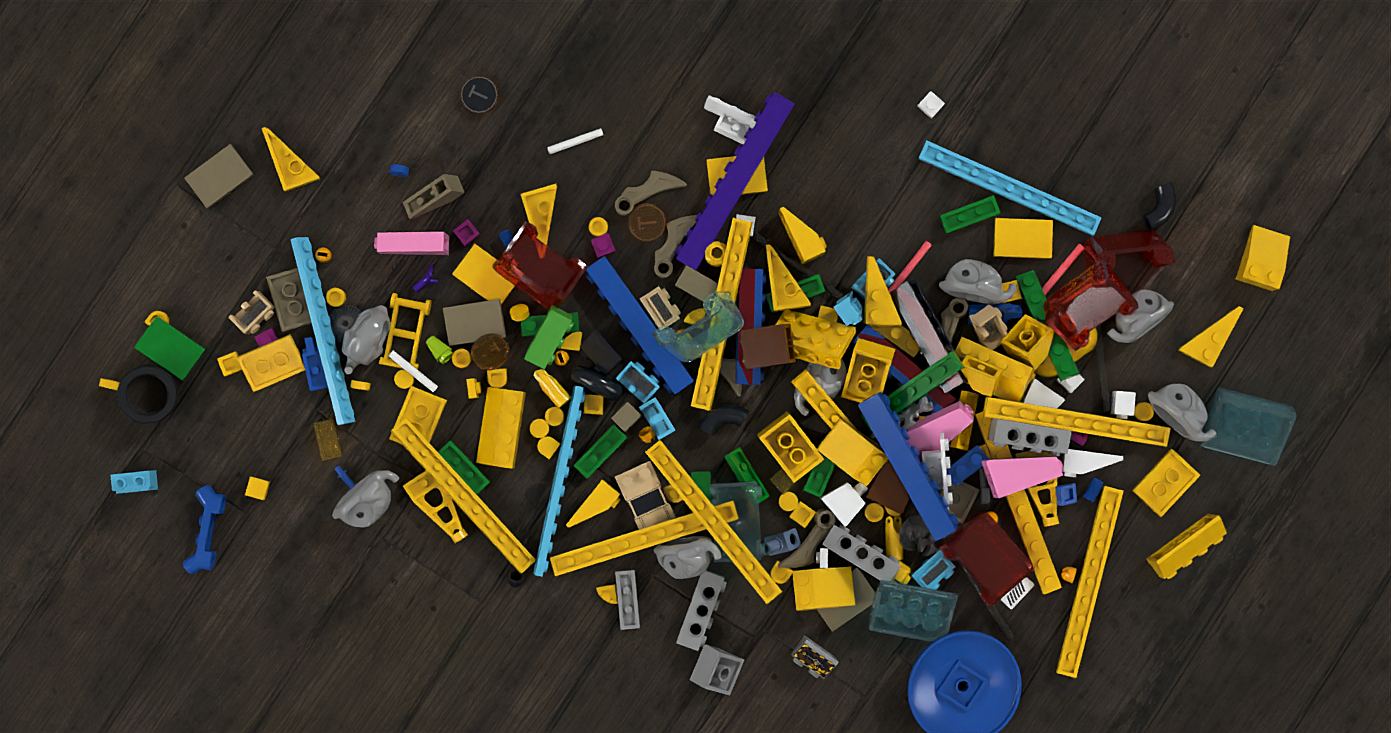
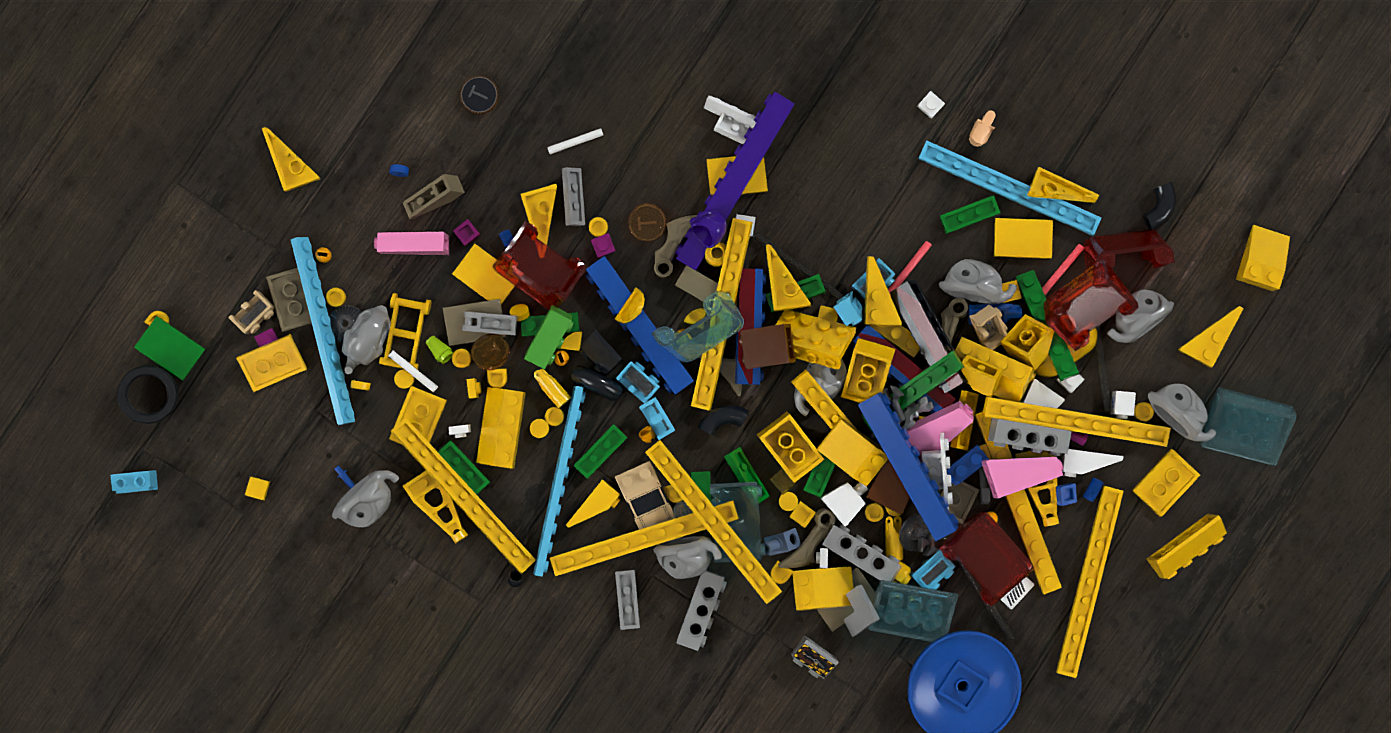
(109, 384): yellow tile -> none
(204, 557): blue plate -> none
(219, 176): dark tan tile -> none
(229, 364): yellow tile -> none
(313, 365): blue hinge -> none
(327, 439): clear yellow plate -> none
(425, 280): dark purple bar -> none
(459, 431): none -> white plate
(490, 323): none -> light grey plate
(548, 446): yellow tile -> none
(573, 196): none -> light grey plate
(593, 404): yellow tile -> none
(608, 593): yellow tile -> none
(626, 417): dark tan panel -> none
(632, 307): none -> yellow plate
(656, 183): dark tan piece -> none
(660, 308): tan window -> none
(681, 509): none -> clear plate
(709, 227): none -> dark purple piece
(716, 670): light grey slope -> none
(804, 239): yellow slope -> none
(864, 611): none -> light grey tile
(895, 401): none -> dark grey bar
(982, 129): none -> light nougat arm
(1055, 187): none -> yellow wing
(1068, 574): light orange hinge -> none

